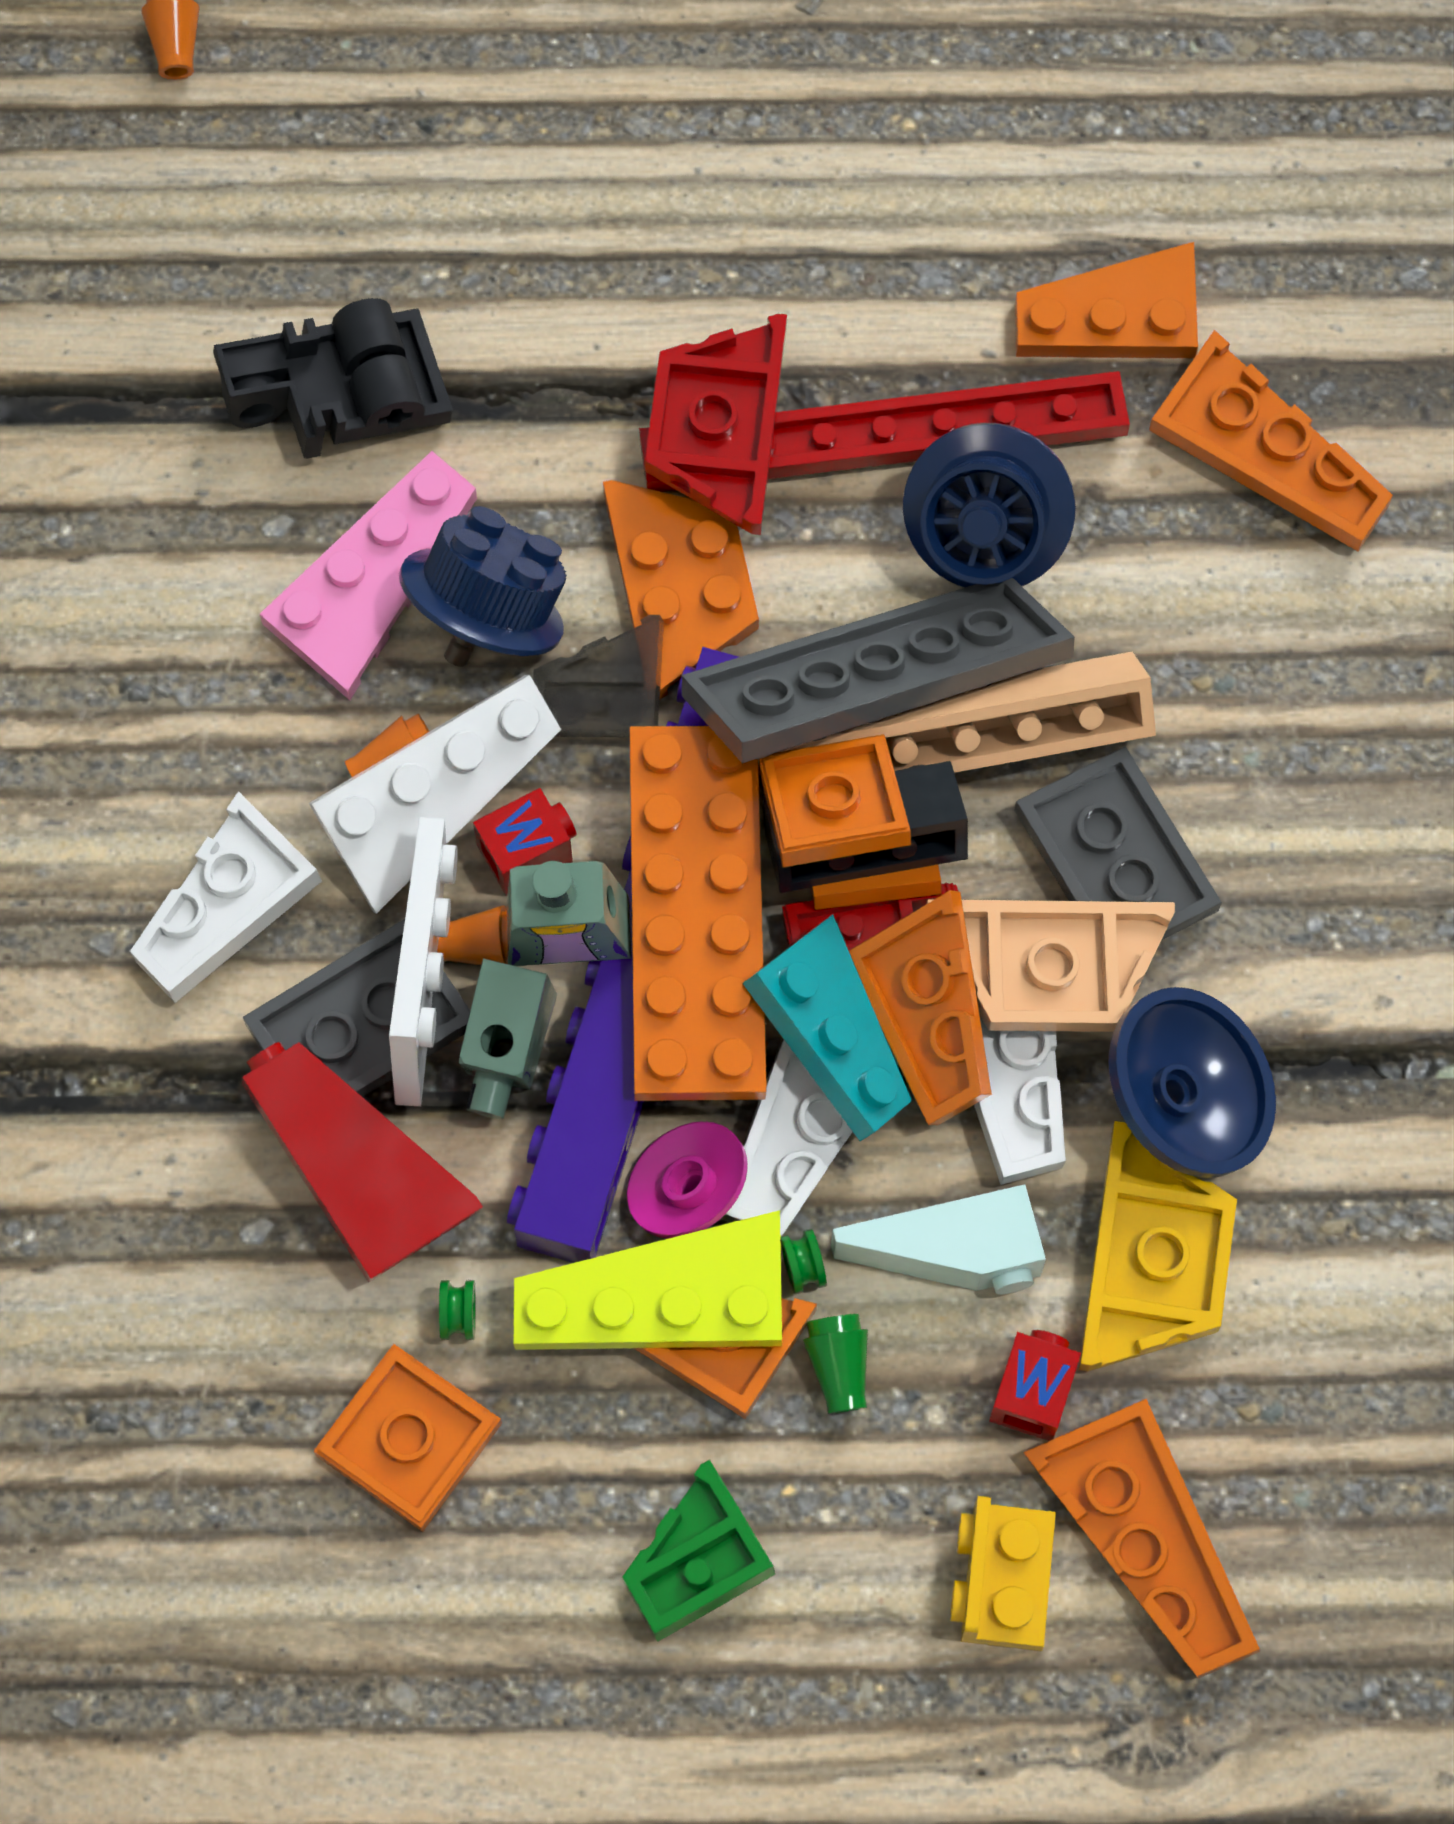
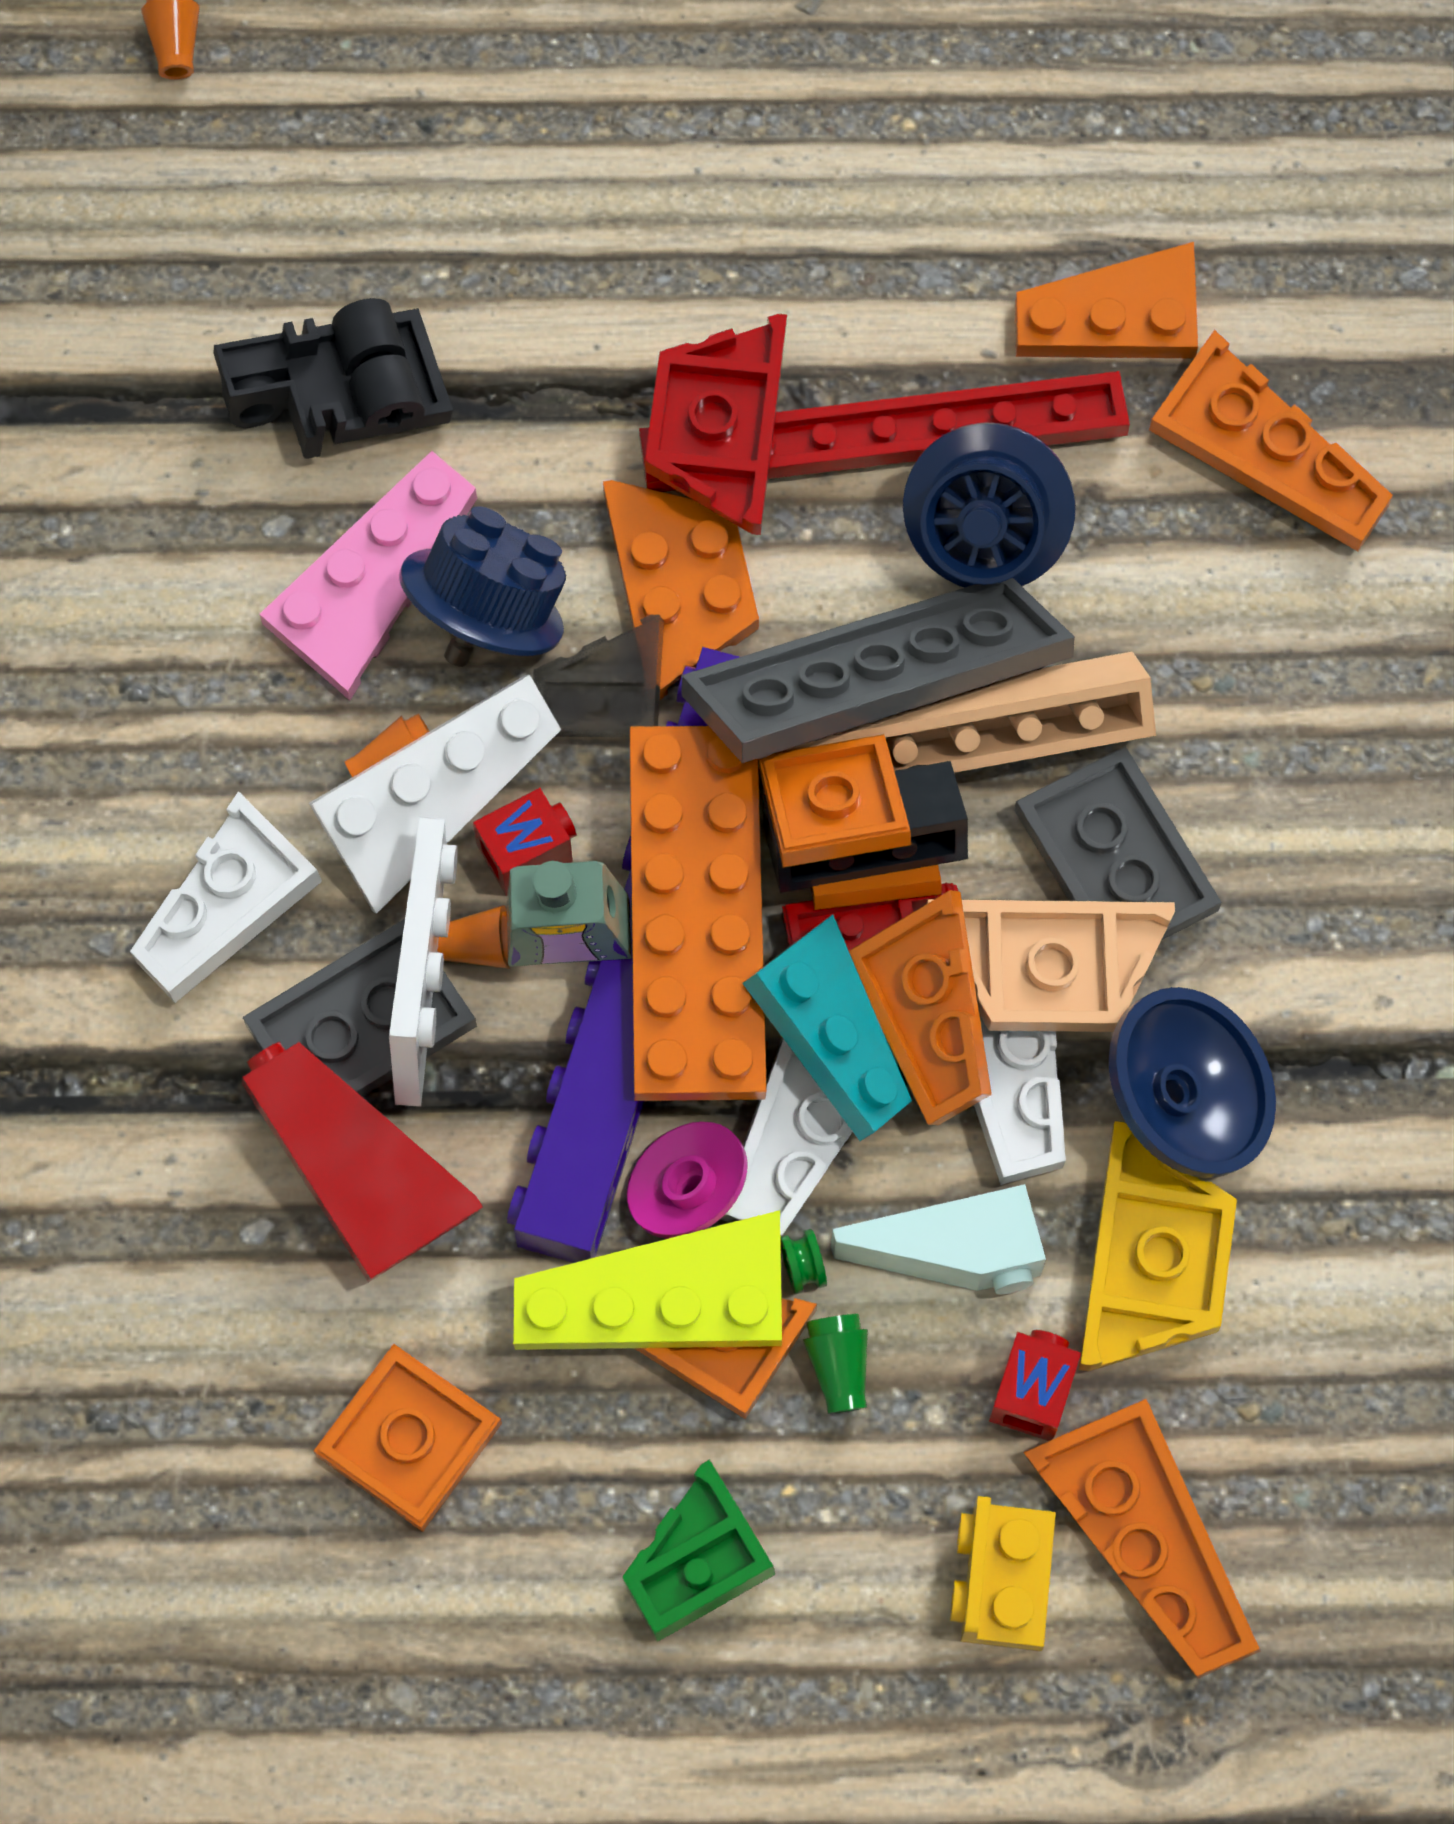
(457, 1310): green bush -> none
(506, 1007): sand green torso -> none

